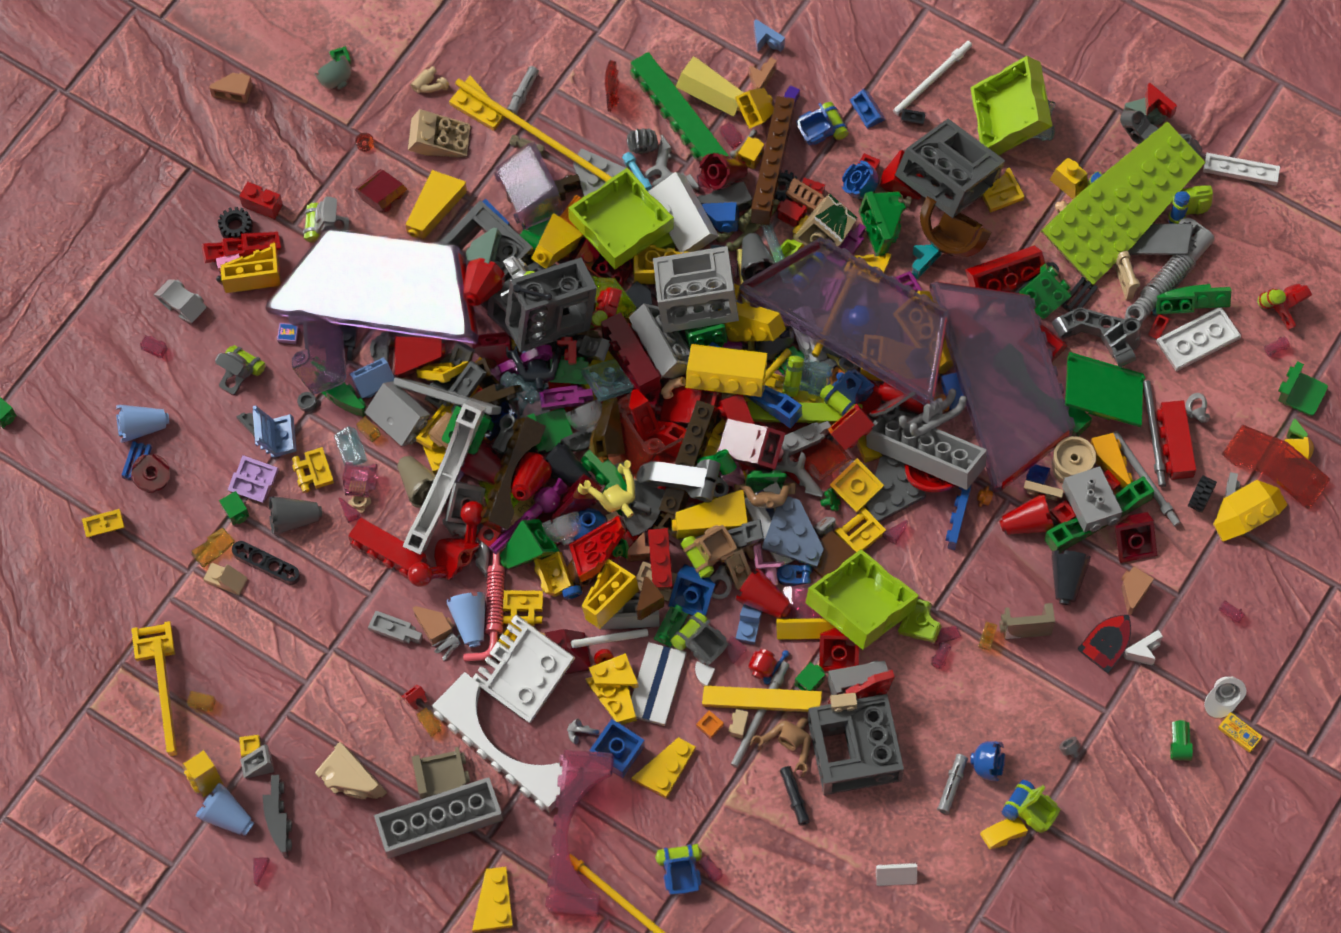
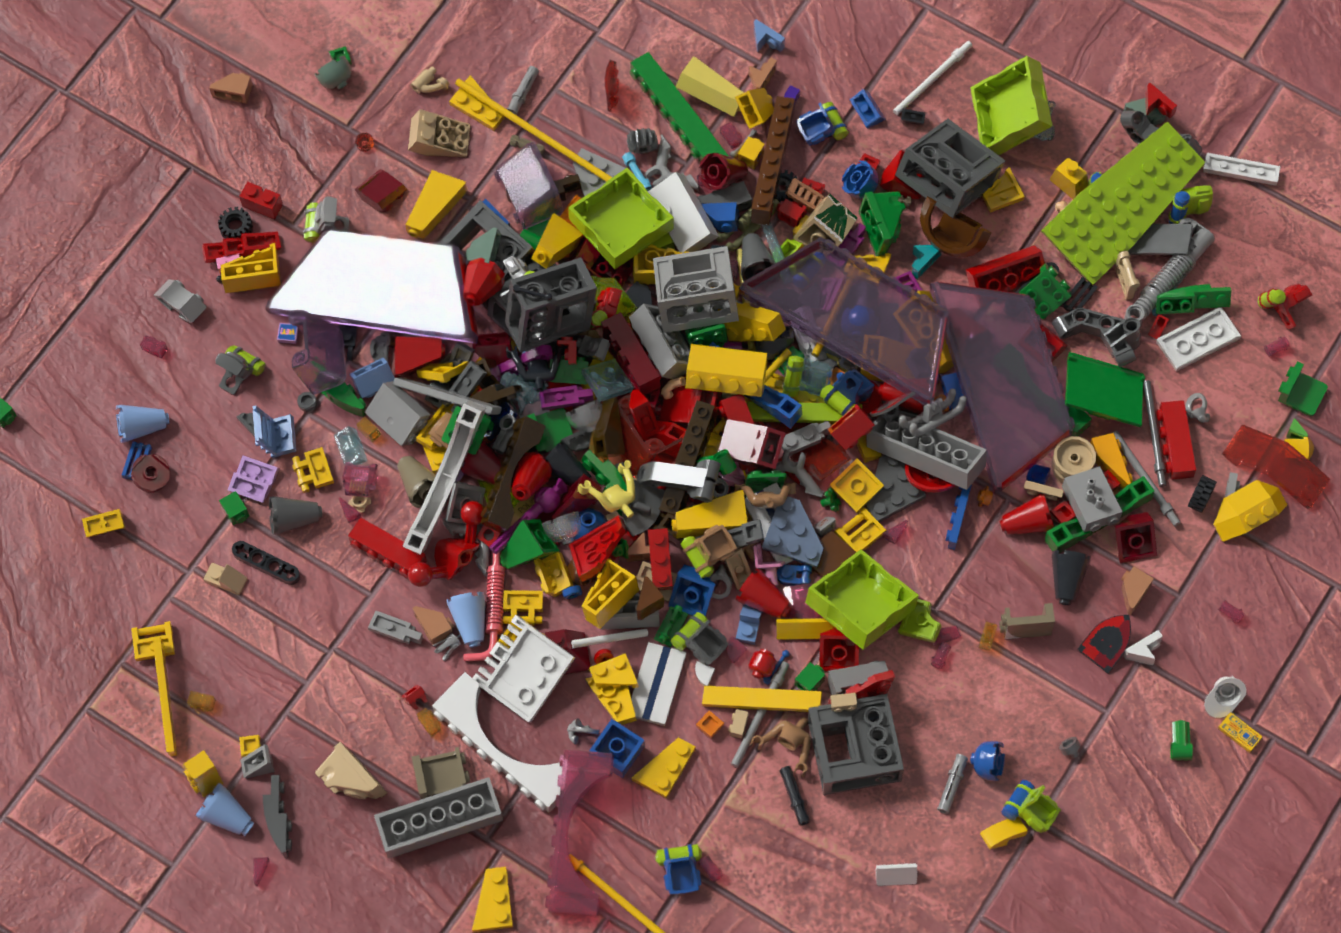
(213, 547): clear yellow slope -> none

